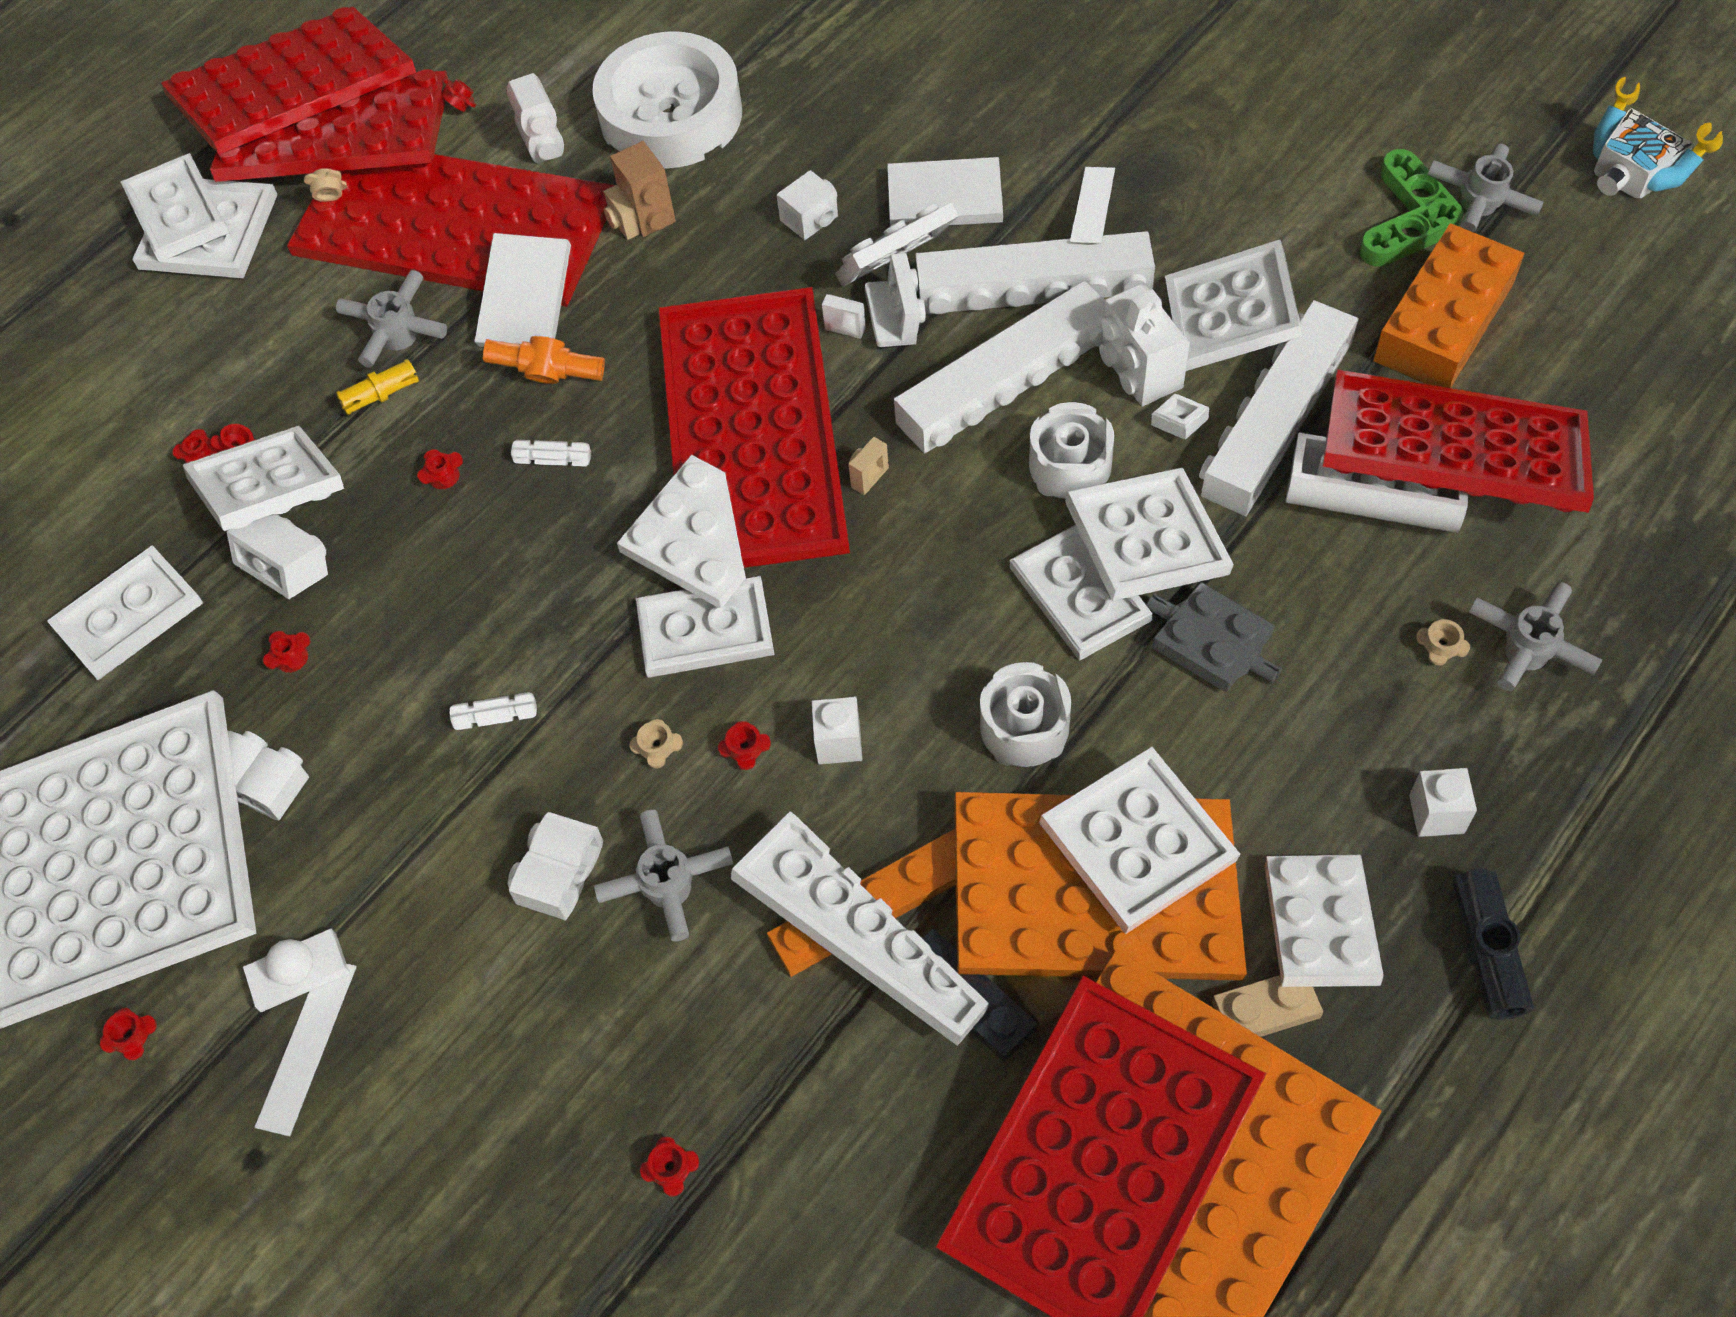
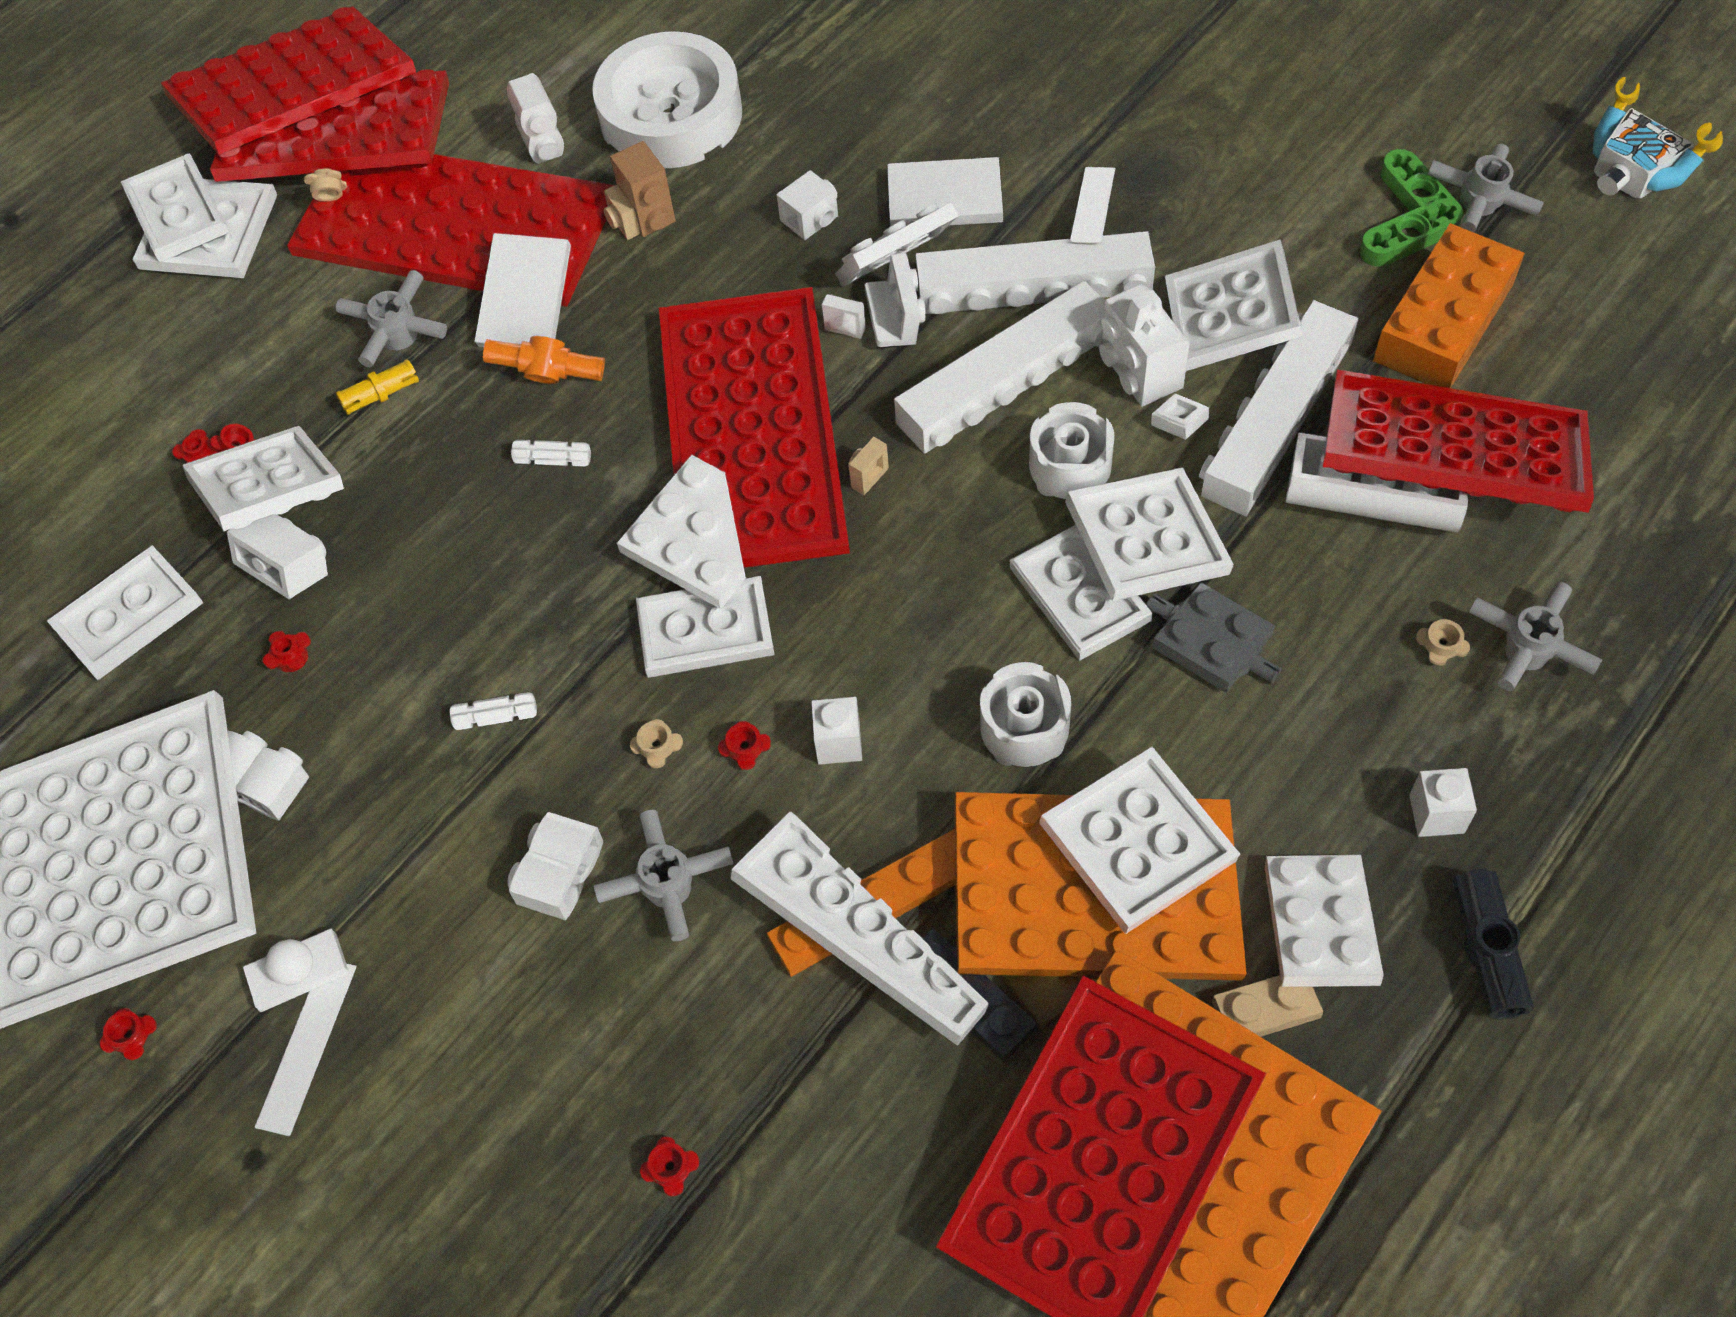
(446, 475): red plate -> none
(458, 94): red plate -> none

